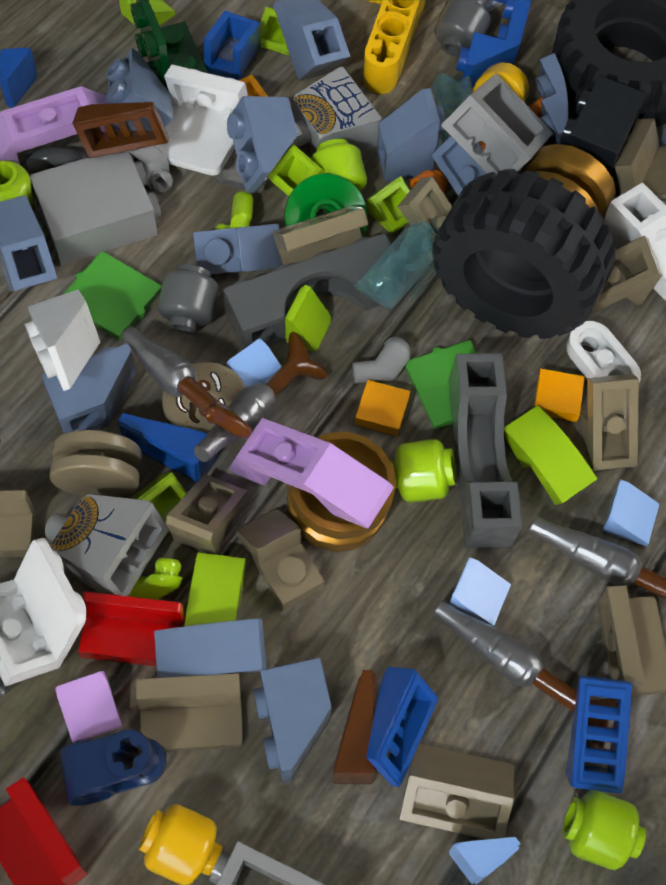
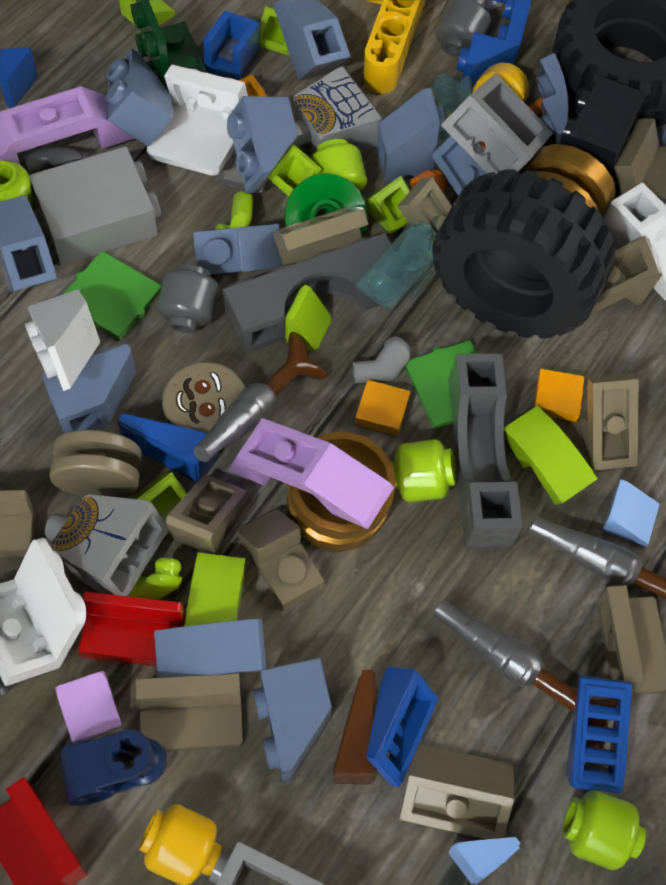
(98, 143): reddish brown slope -> none
(156, 168): light grey arm -> none
(179, 379): piece -> none
(254, 363): light blue slope -> none
(480, 592): light blue slope -> none
(608, 355): white plate -> none

